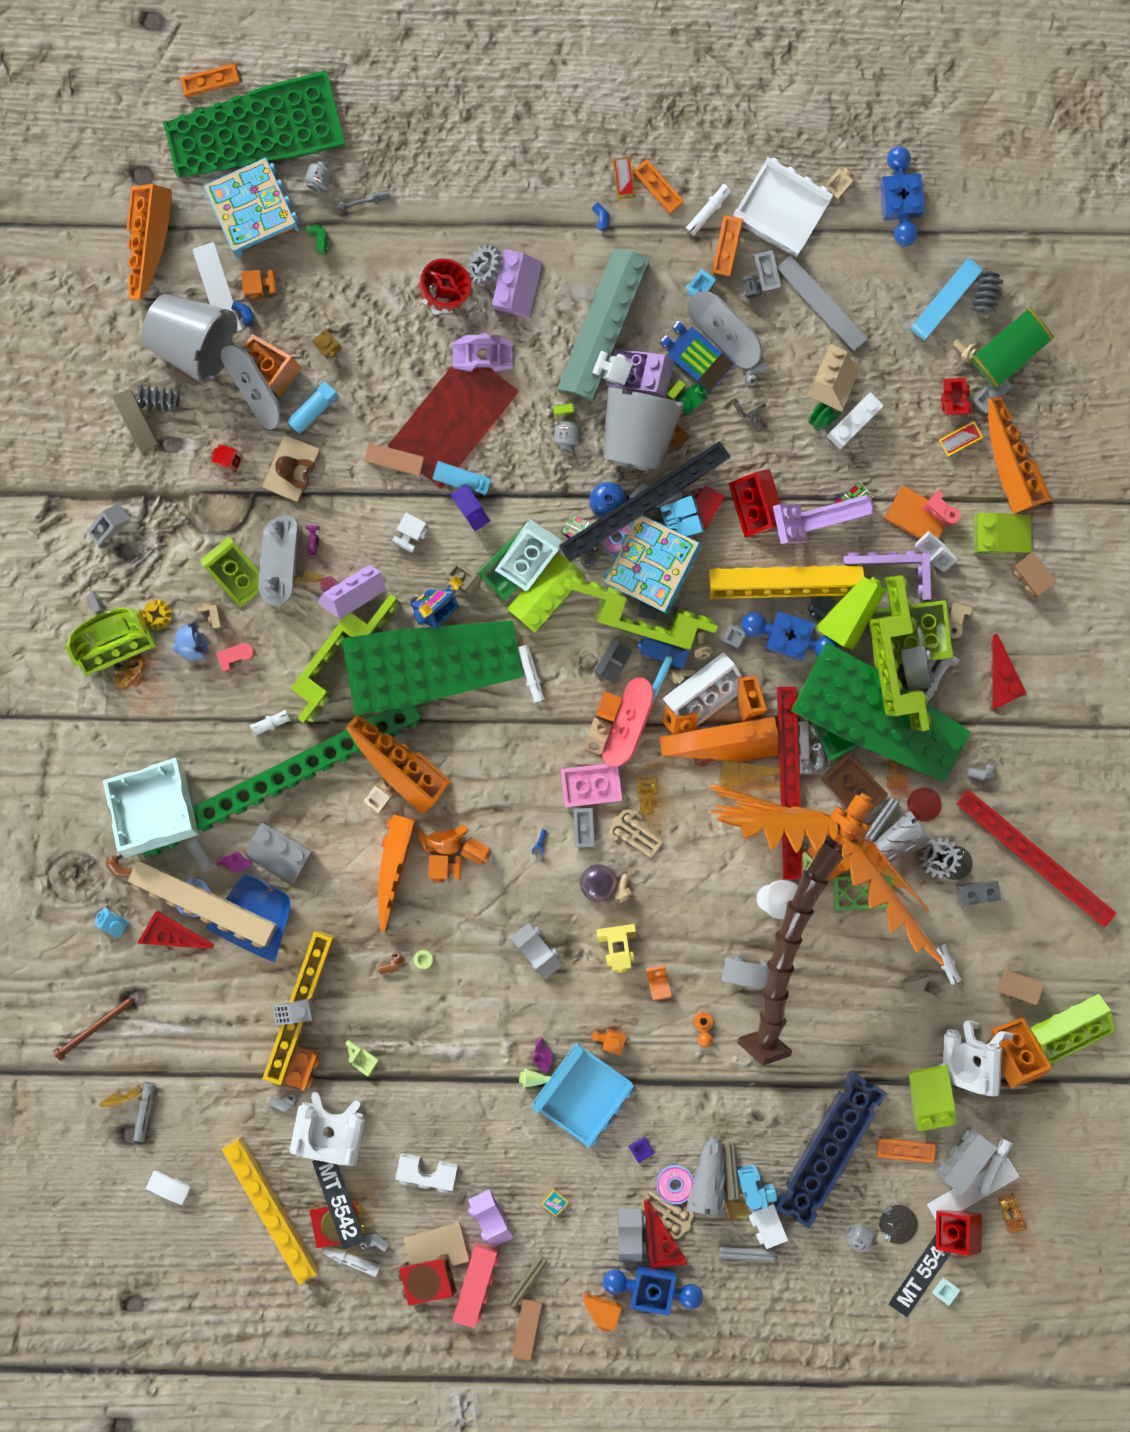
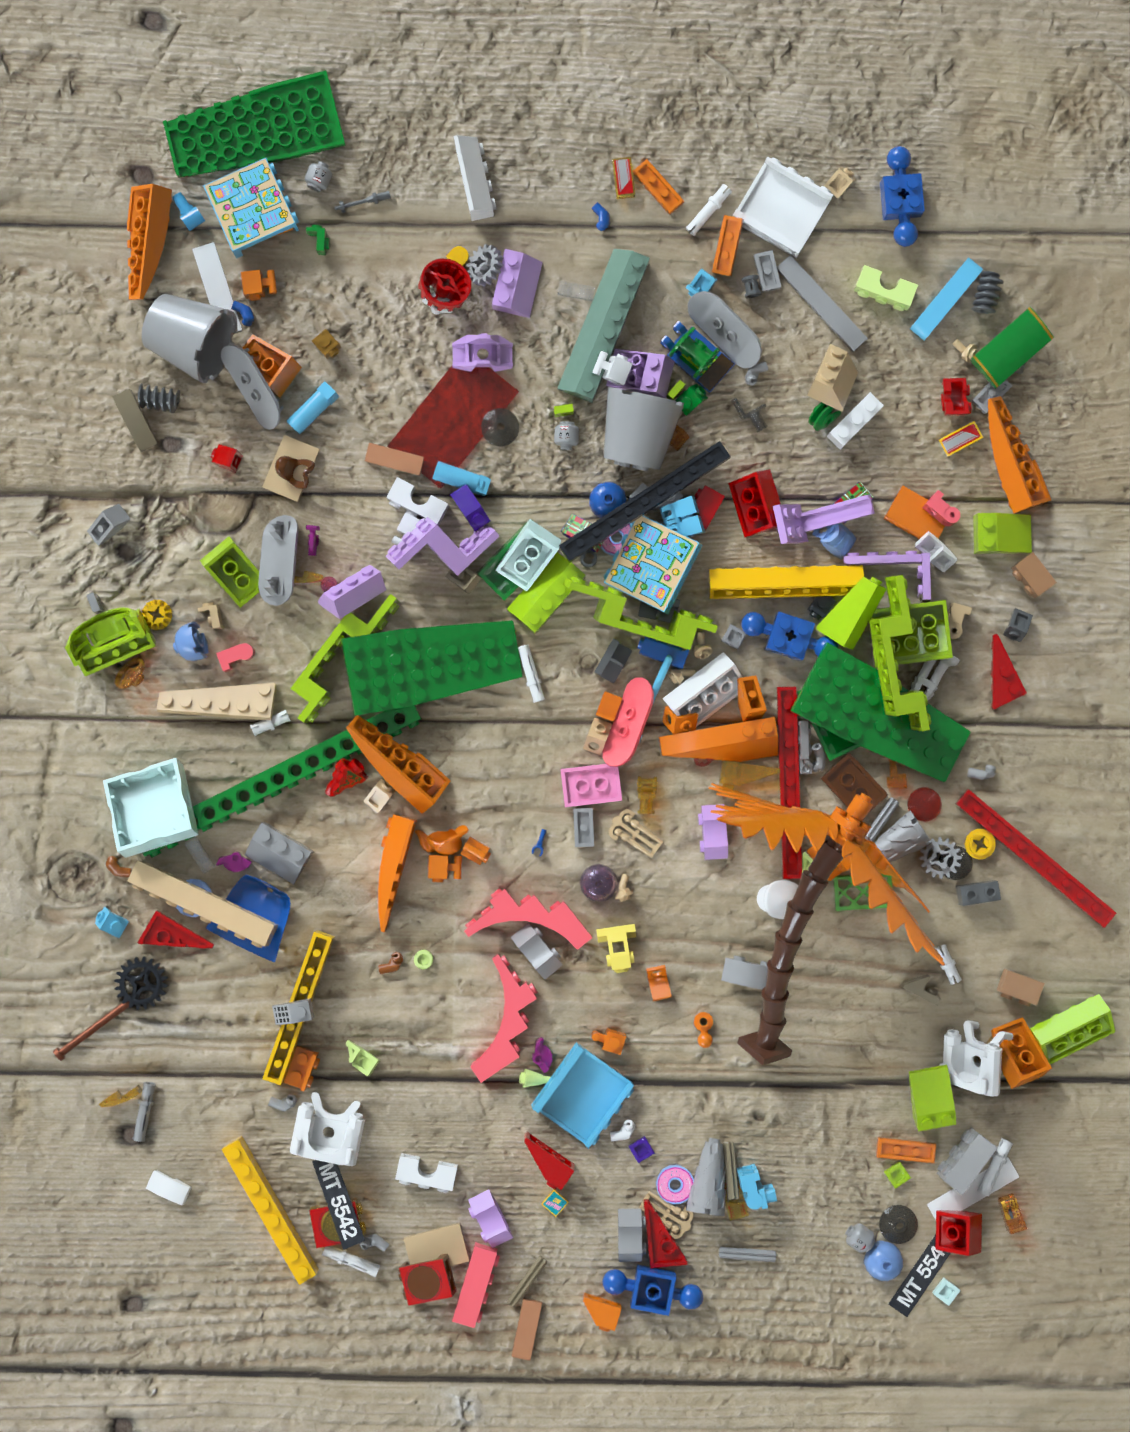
(126, 976): none -> black gear
(189, 214): none -> dark azure pin
(210, 80): orange tile -> none
(239, 701): none -> tan wing
(346, 776): none -> red rock
(401, 496): none -> white arch
(431, 534): none -> lavender bracket
(436, 605): blue torso -> none
(459, 255): none -> yellow tile
(474, 177): none -> white slope
(493, 434): none -> clear smoke dish
(516, 997): none -> coral arch
(531, 910): none -> coral arch
(552, 1165): none -> red slope
(625, 1131): none -> white arm
(688, 347): none -> green hose
(714, 834): none -> lavender brick
(769, 1226): white brick -> none
(829, 1149): dark blue brick -> none
(836, 539): none -> medium blue piece
(869, 285): none -> yellowish green arch
(883, 1261): none -> medium blue cylinder
(897, 1174): none -> lime tile
(917, 668): light grey brick -> none
(988, 841): none -> yellow gear
(1018, 625): none -> dark grey bracket

